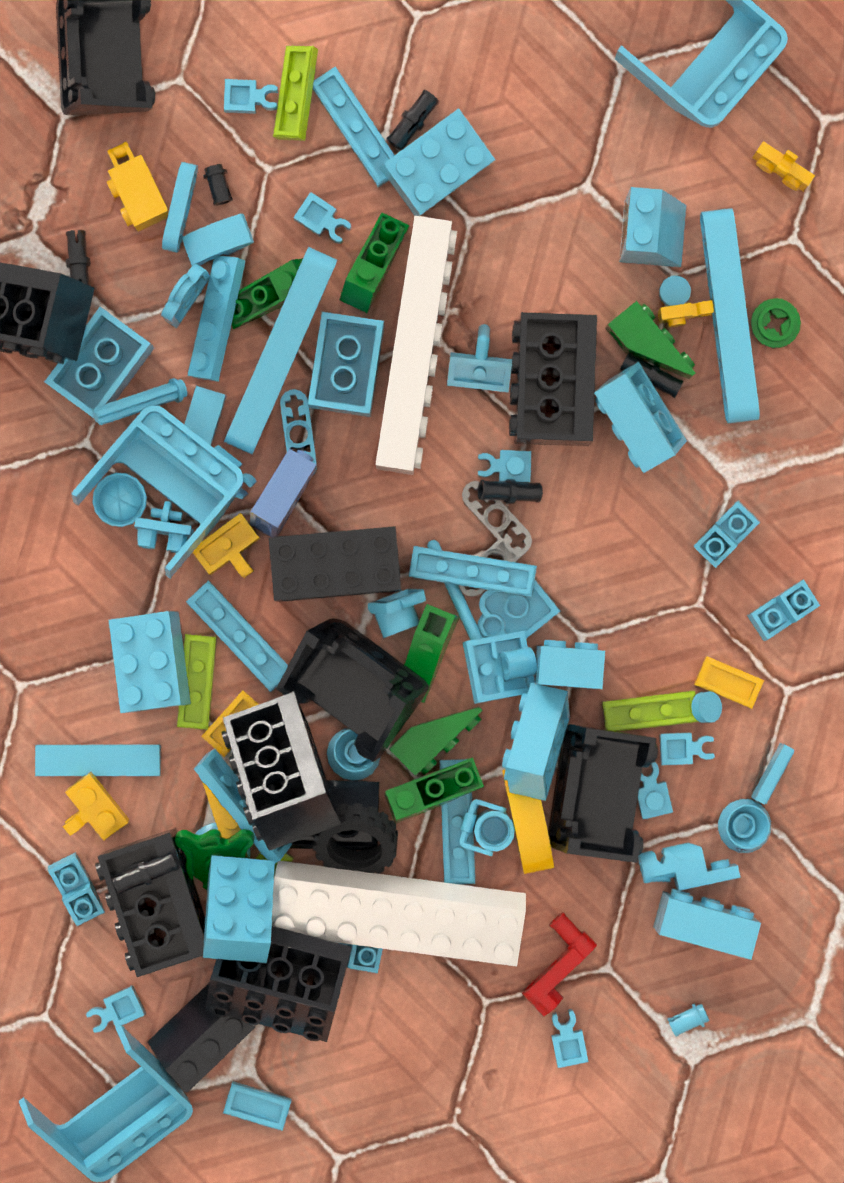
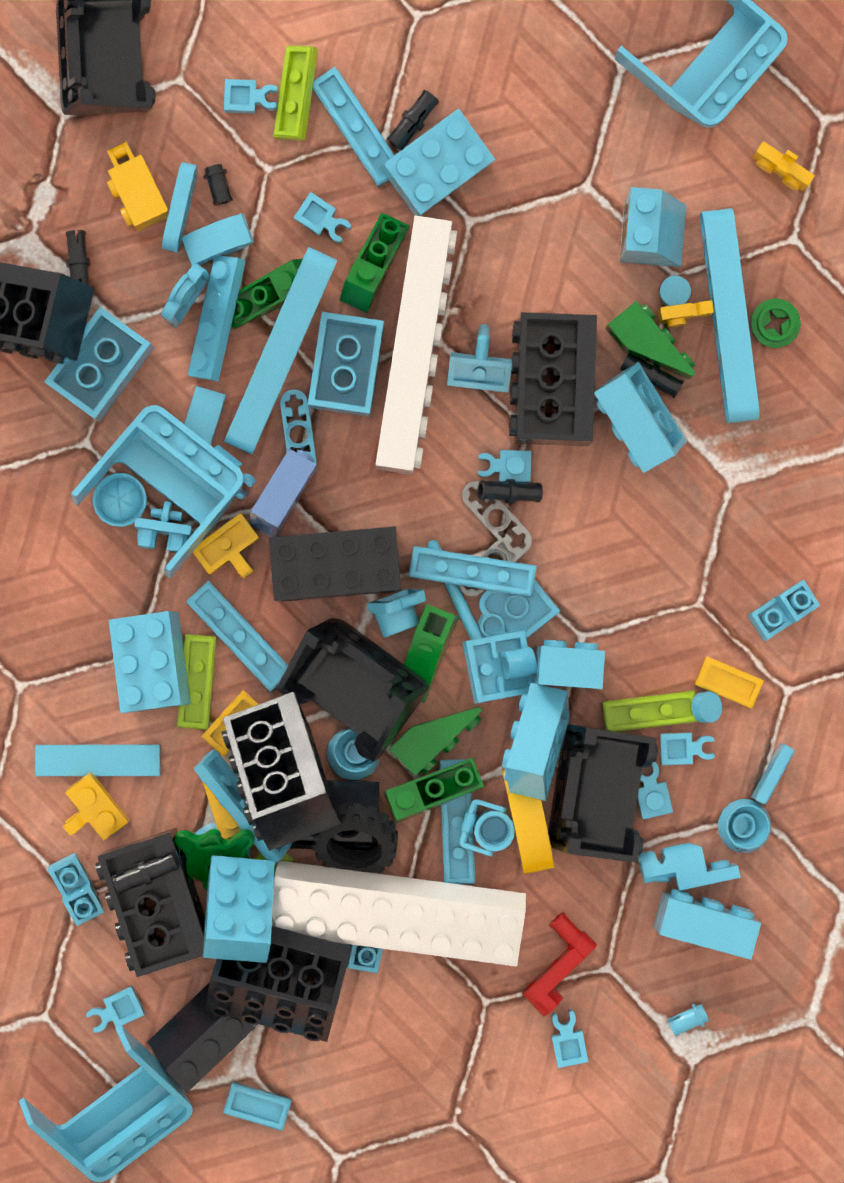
(174, 390): medium azure axle -> none
(726, 534): medium azure slope -> none

